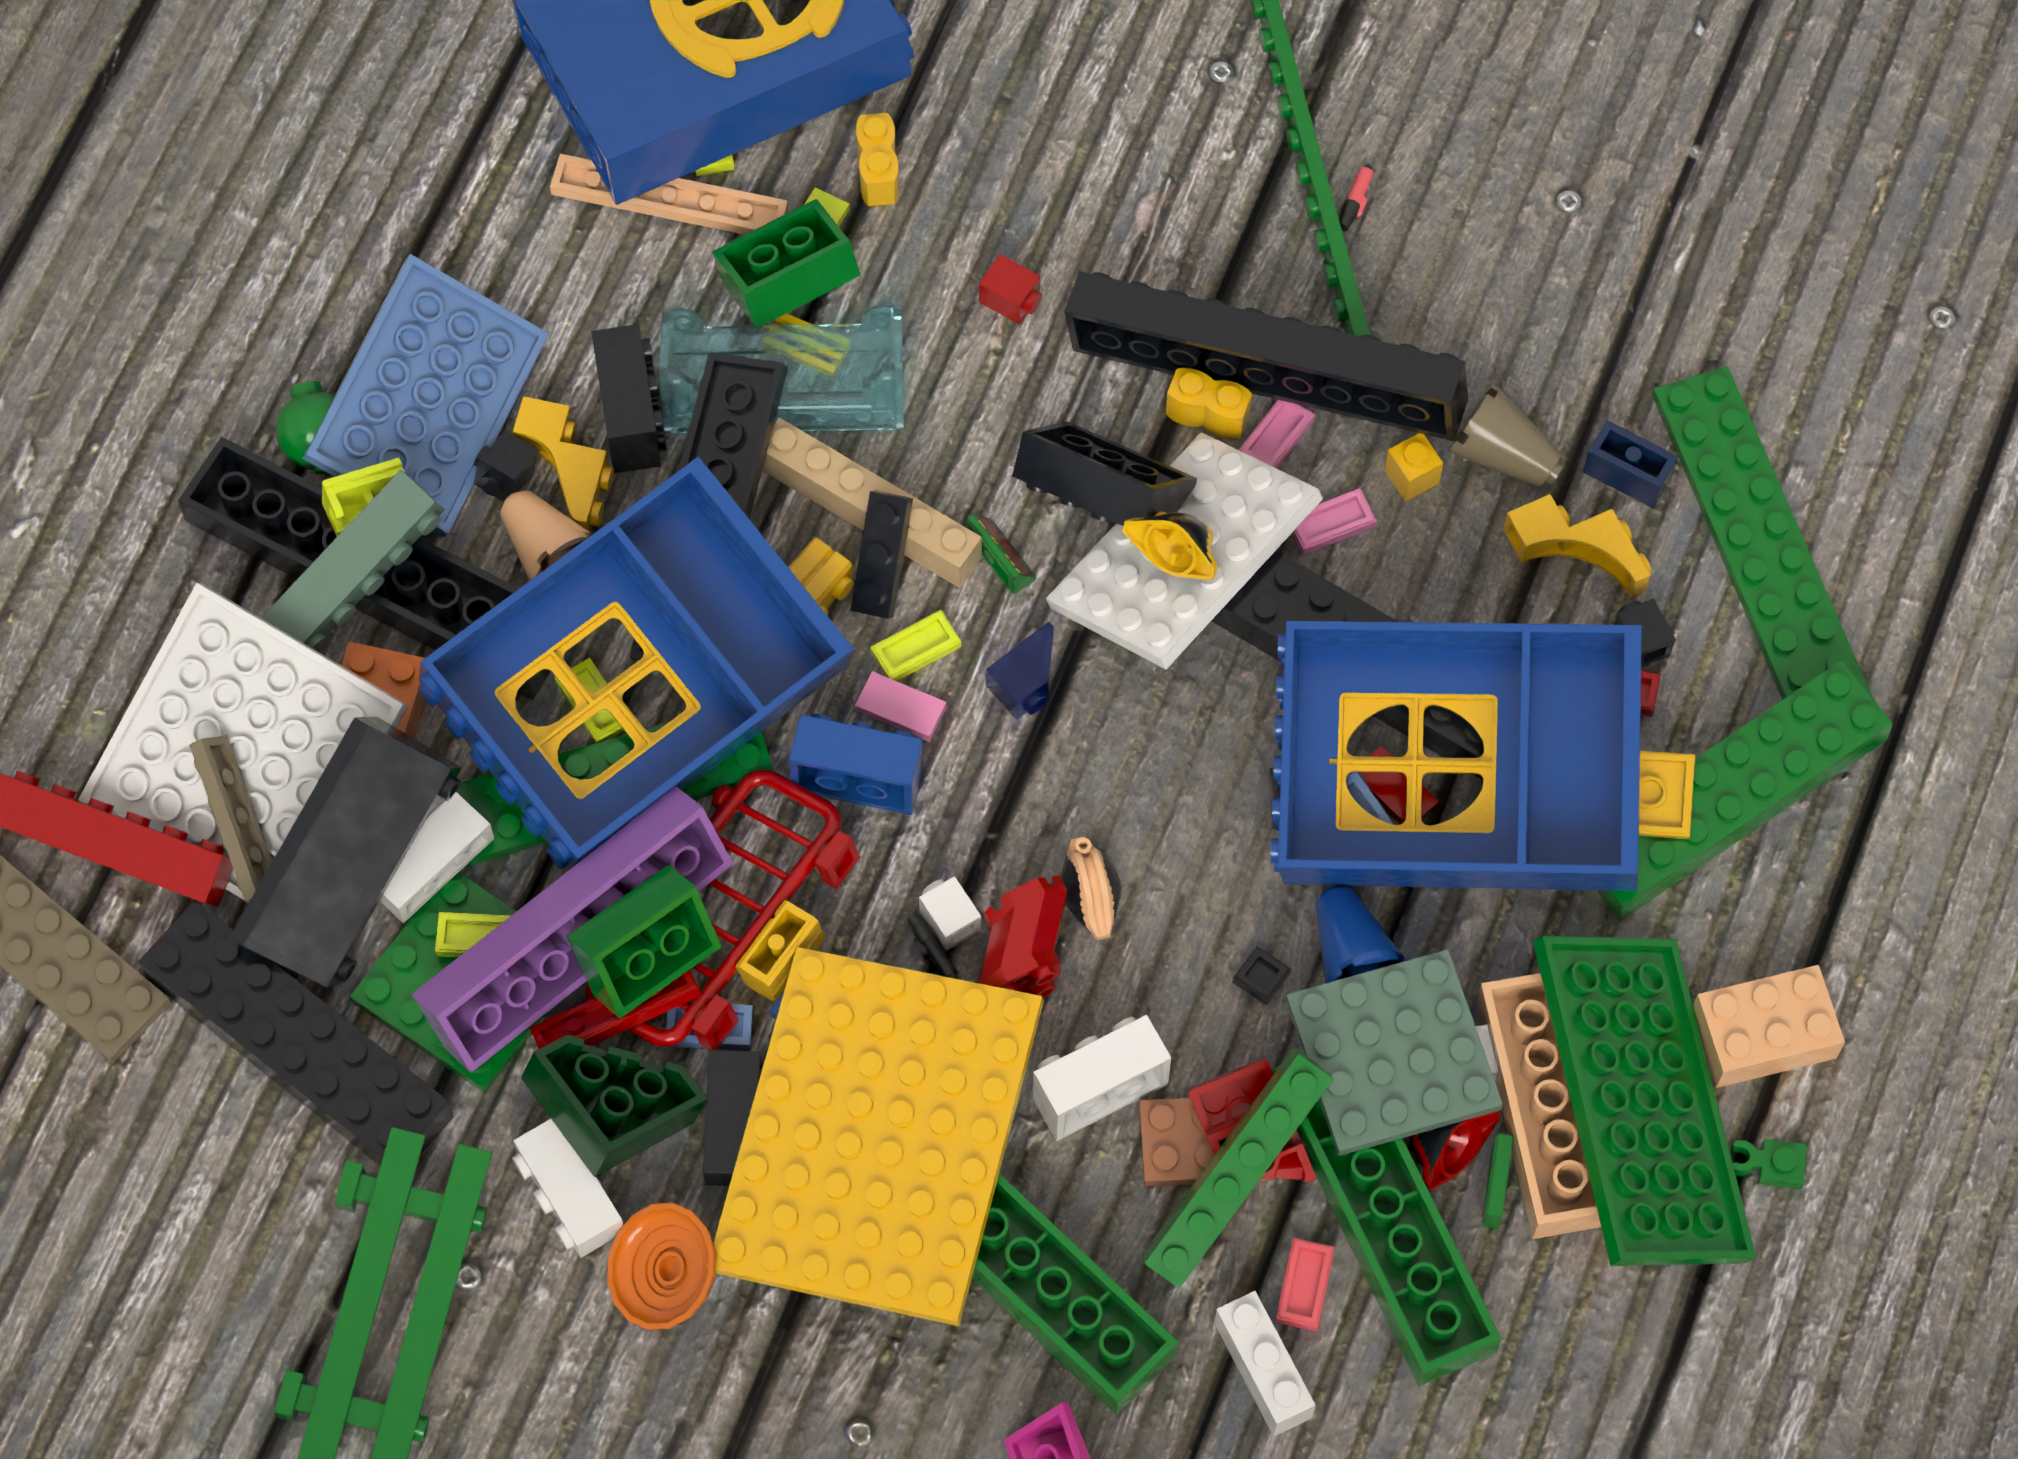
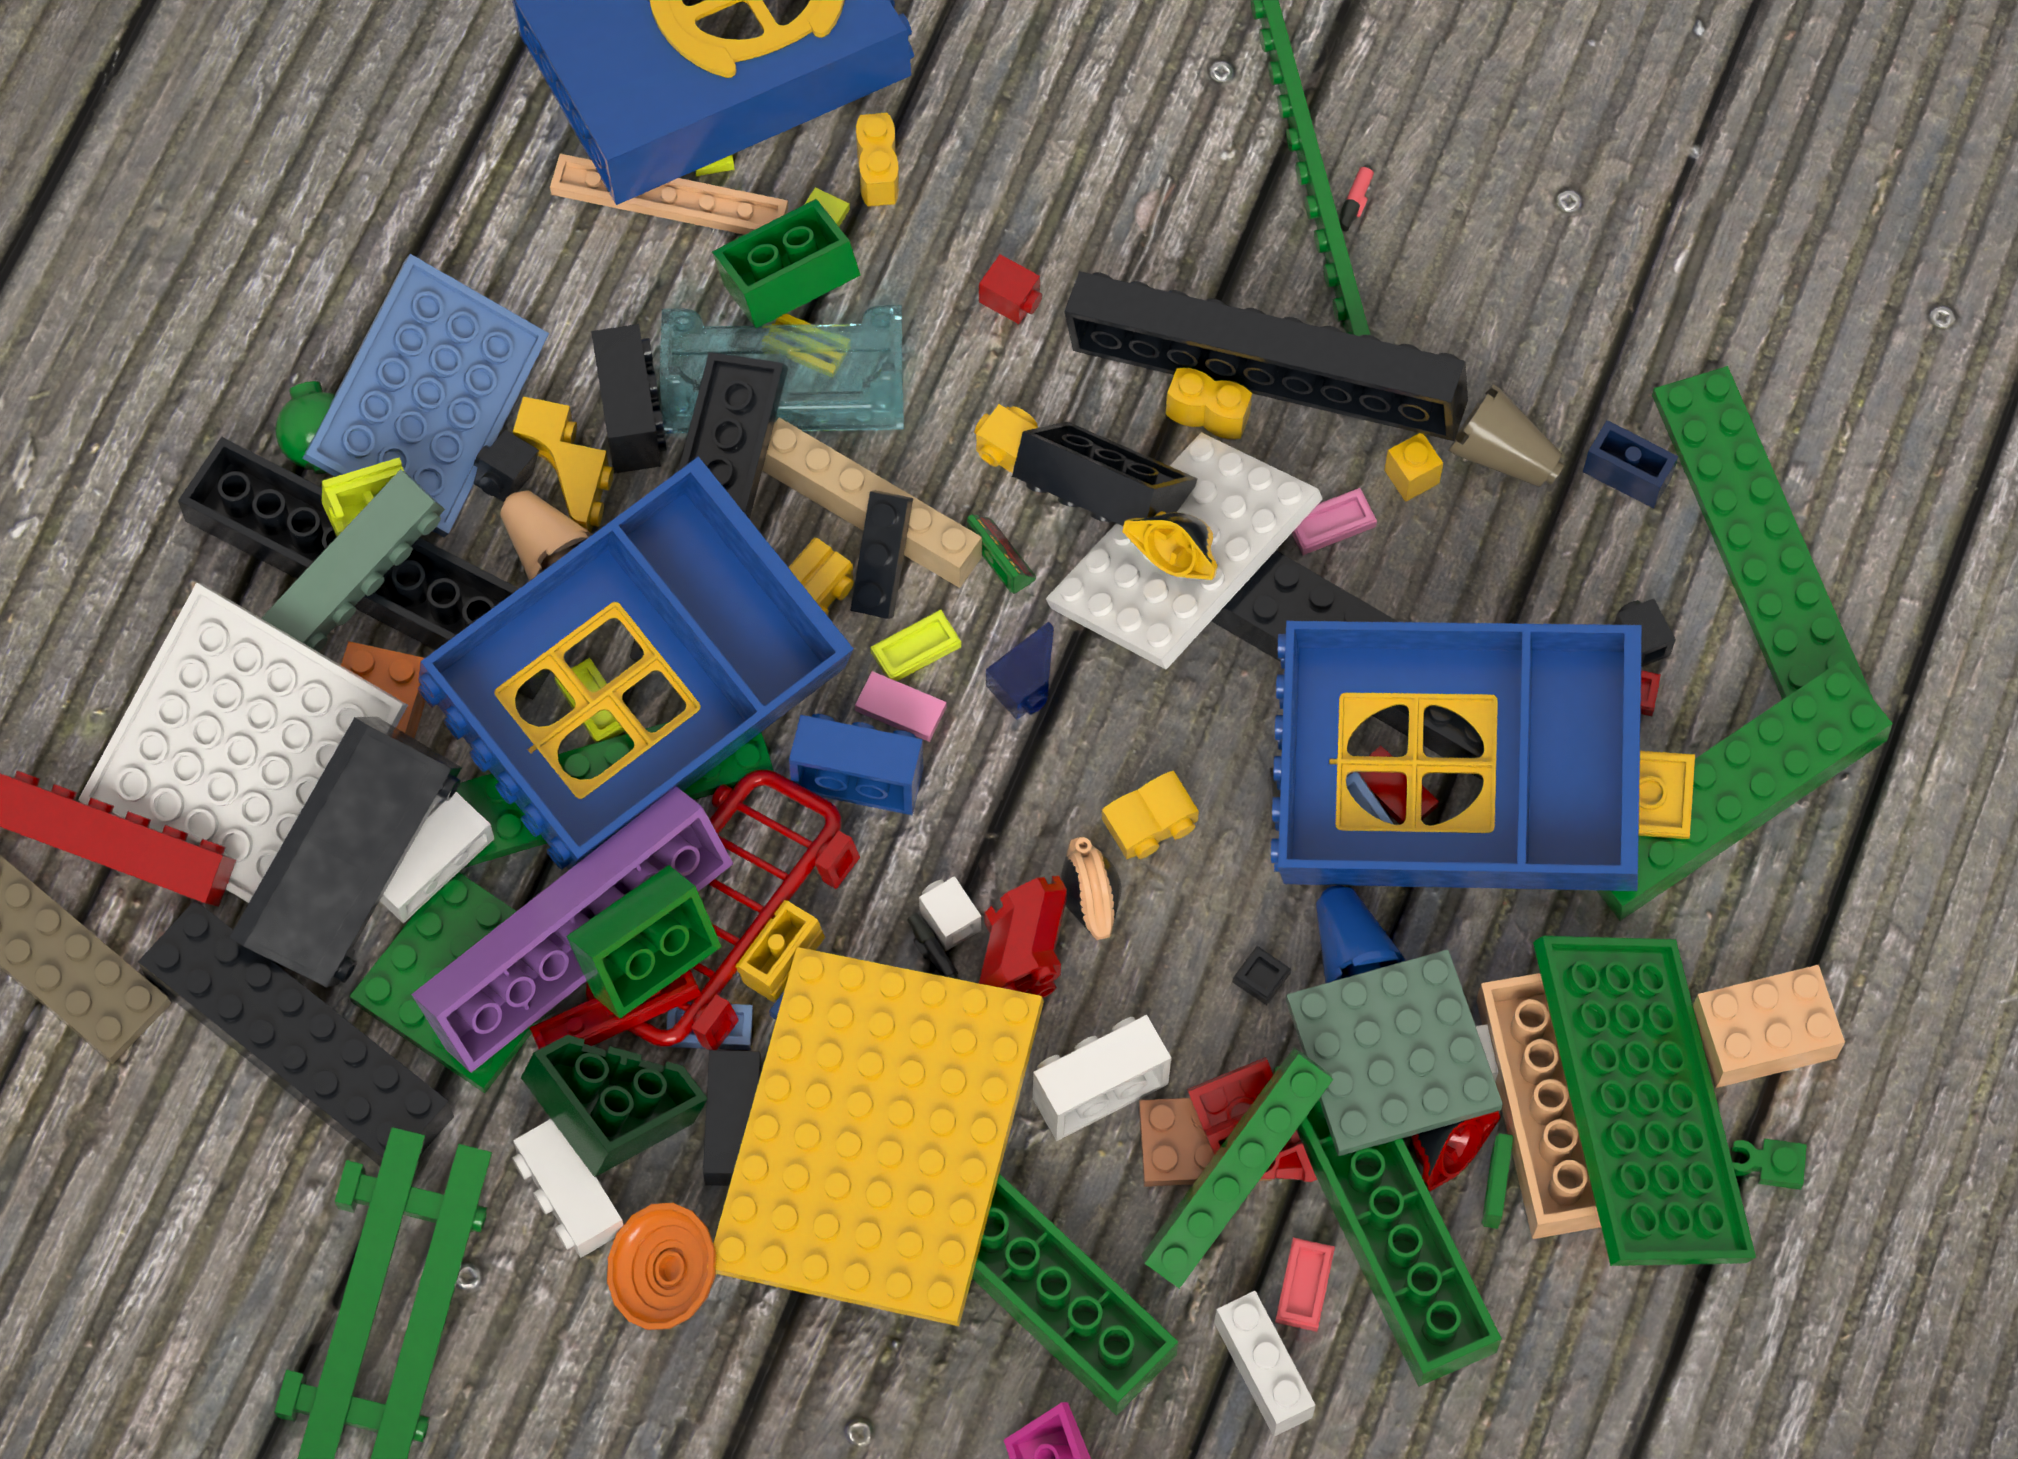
(232, 812): dark tan plate -> none
(462, 930): neon yellow tile -> none
(1000, 435): none -> yellow brick
(1150, 815): none -> yellow brick
(1278, 433): bright pink tile -> none
(1603, 540): yellow arch -> none

